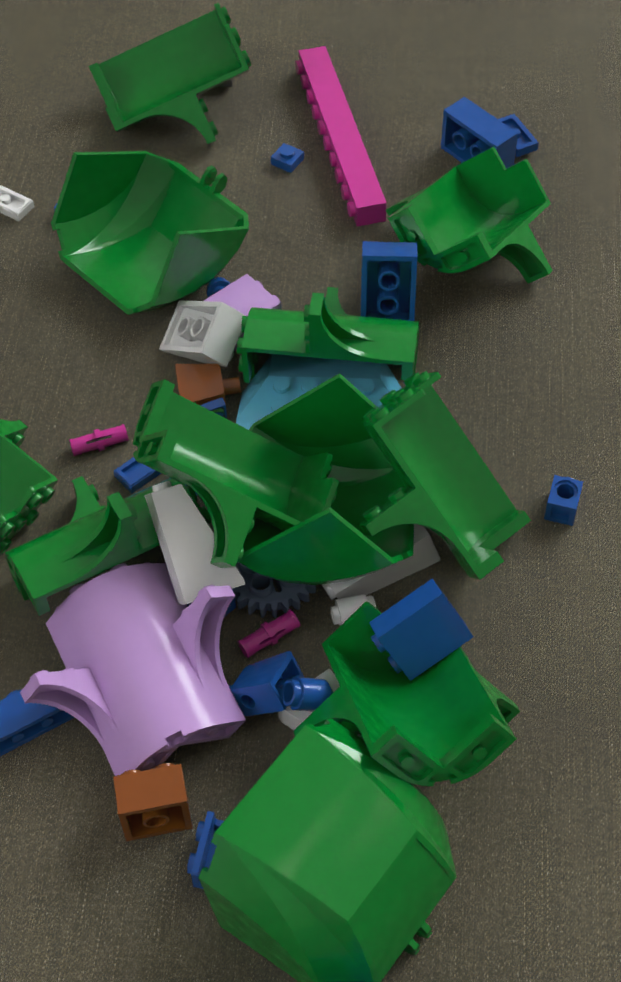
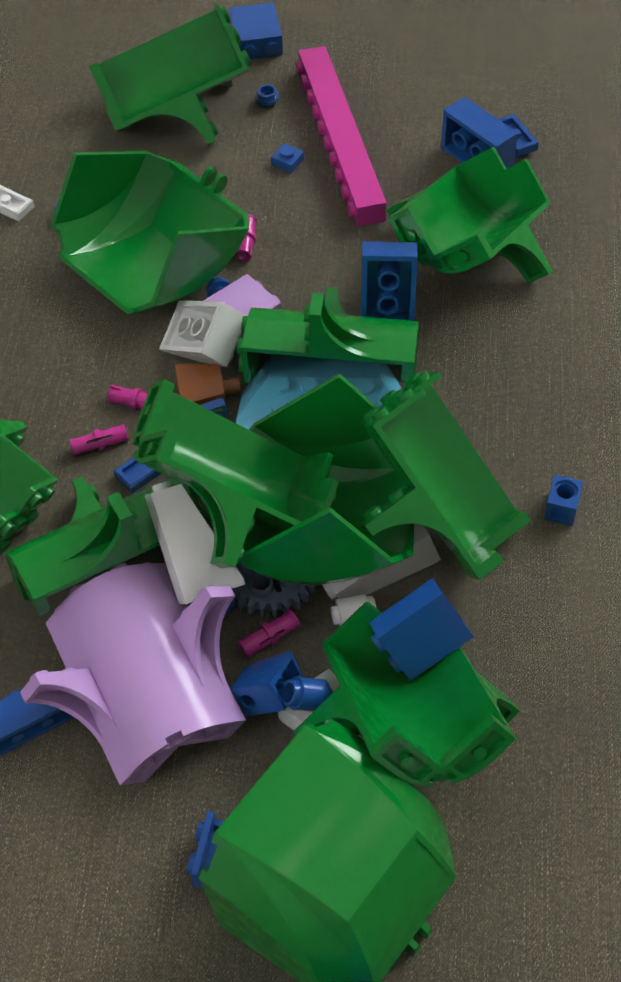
(128, 397): none -> dark pink pin
(152, 801): dark orange brick -> none
(245, 251): none -> dark pink pin
(258, 29): none -> blue brick
(267, 95): none -> blue plate

